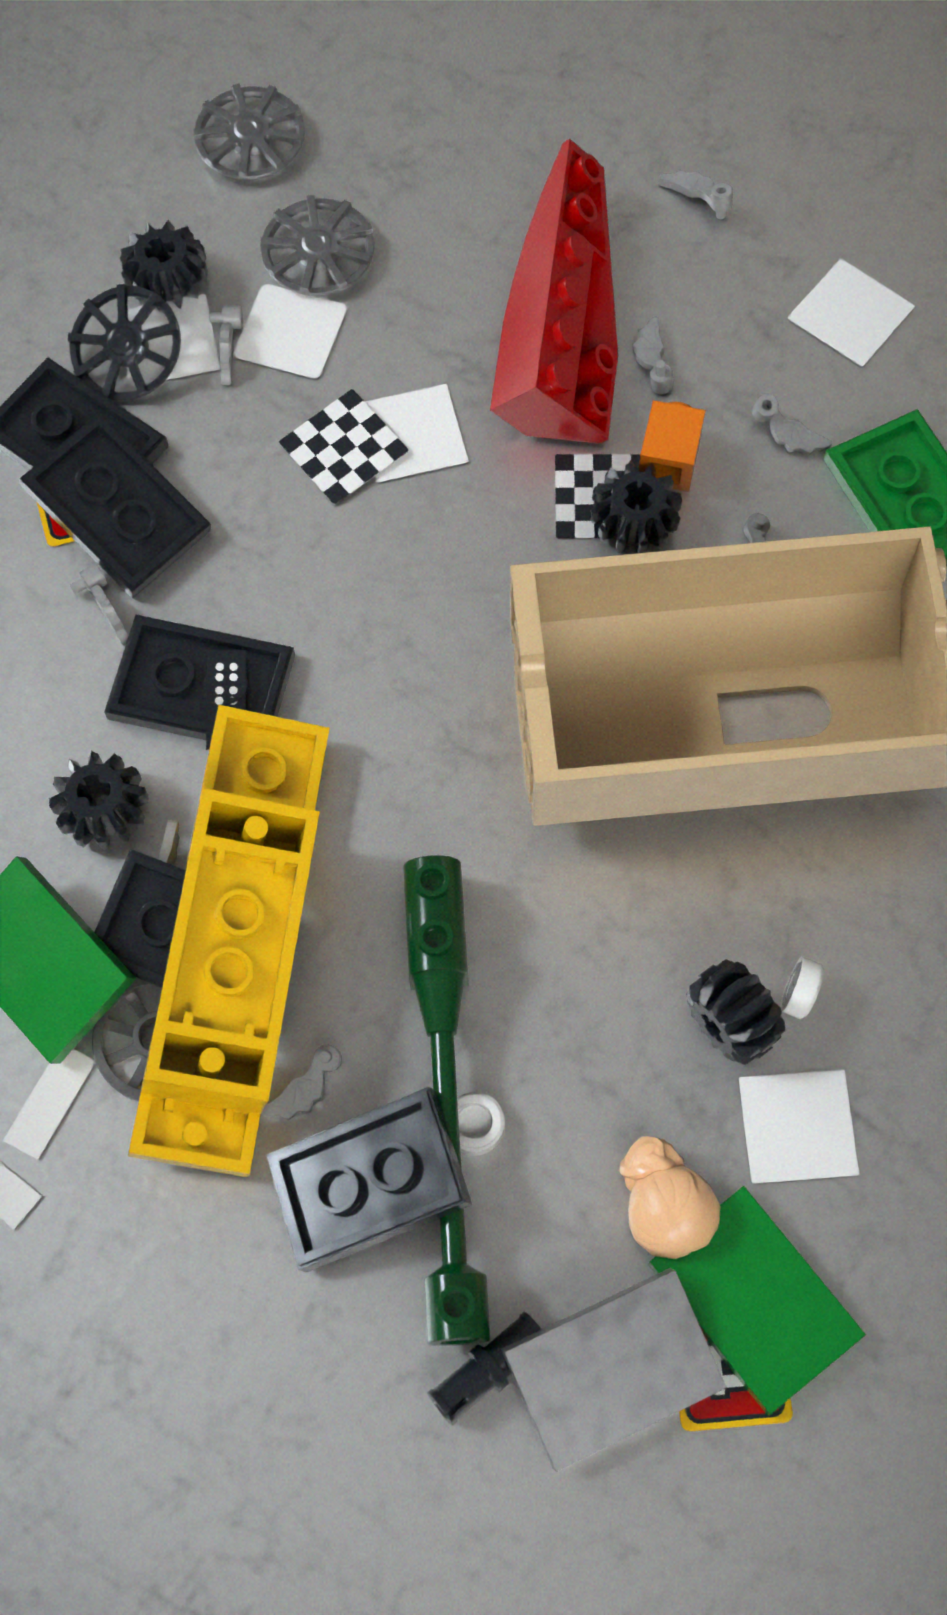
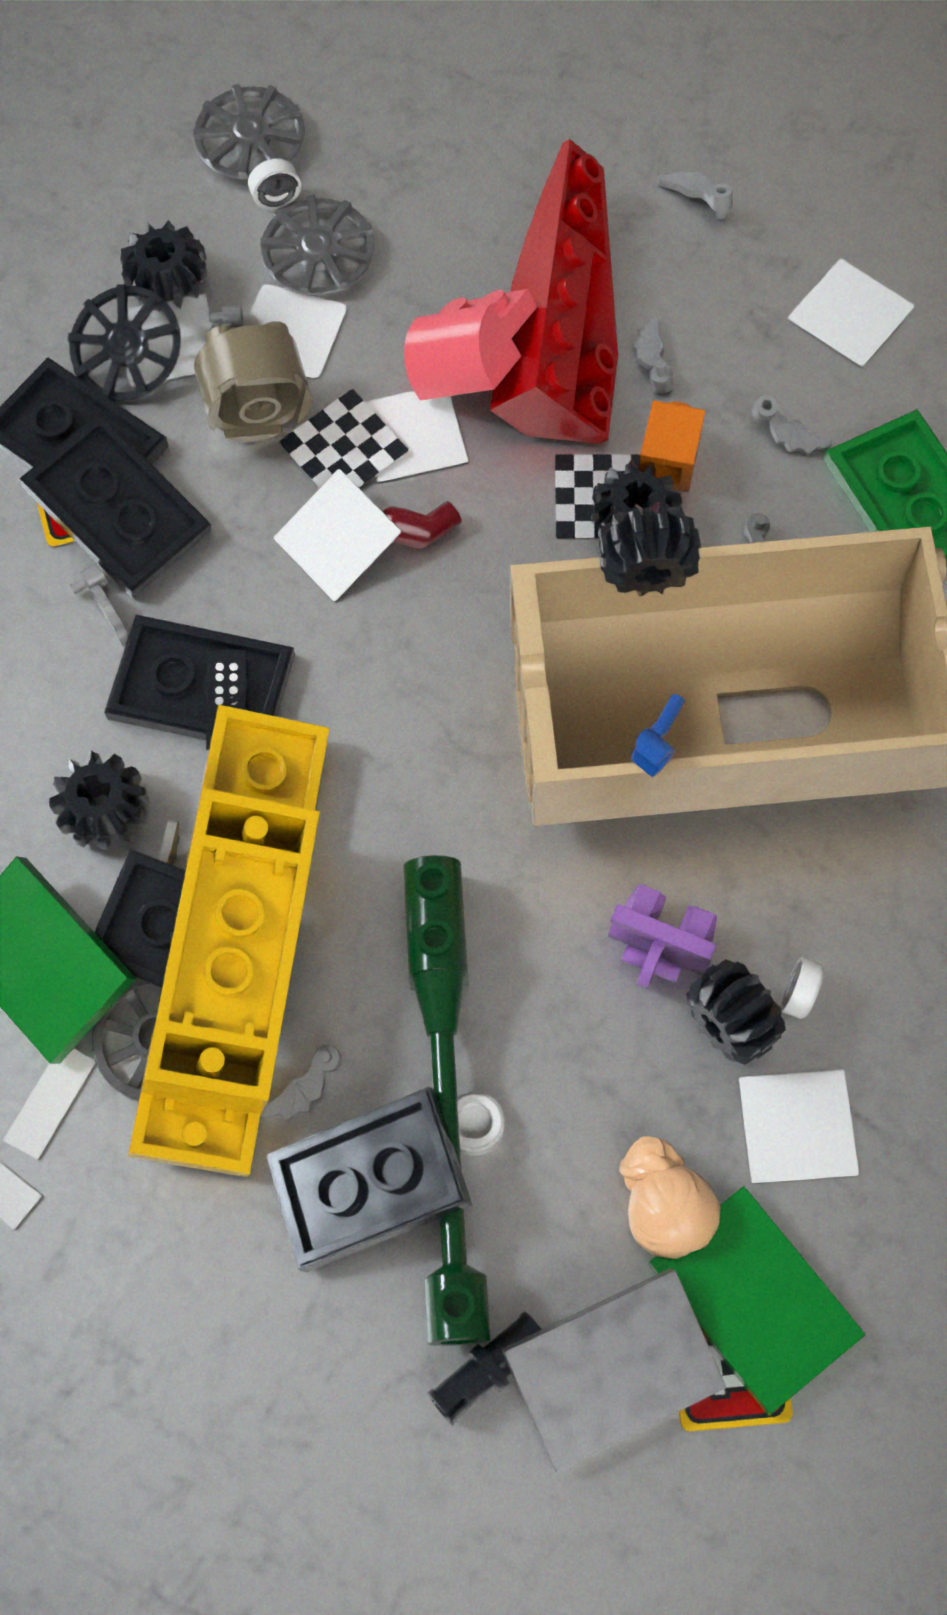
(251, 381): none -> dark tan brick
(274, 184): none -> tile
(337, 535): none -> white sticker
(421, 529): none -> dark red arm
(466, 344): none -> coral brick
(649, 549): none -> black gear
(651, 750): none -> blue hand
(657, 945): none -> medium lavender hips

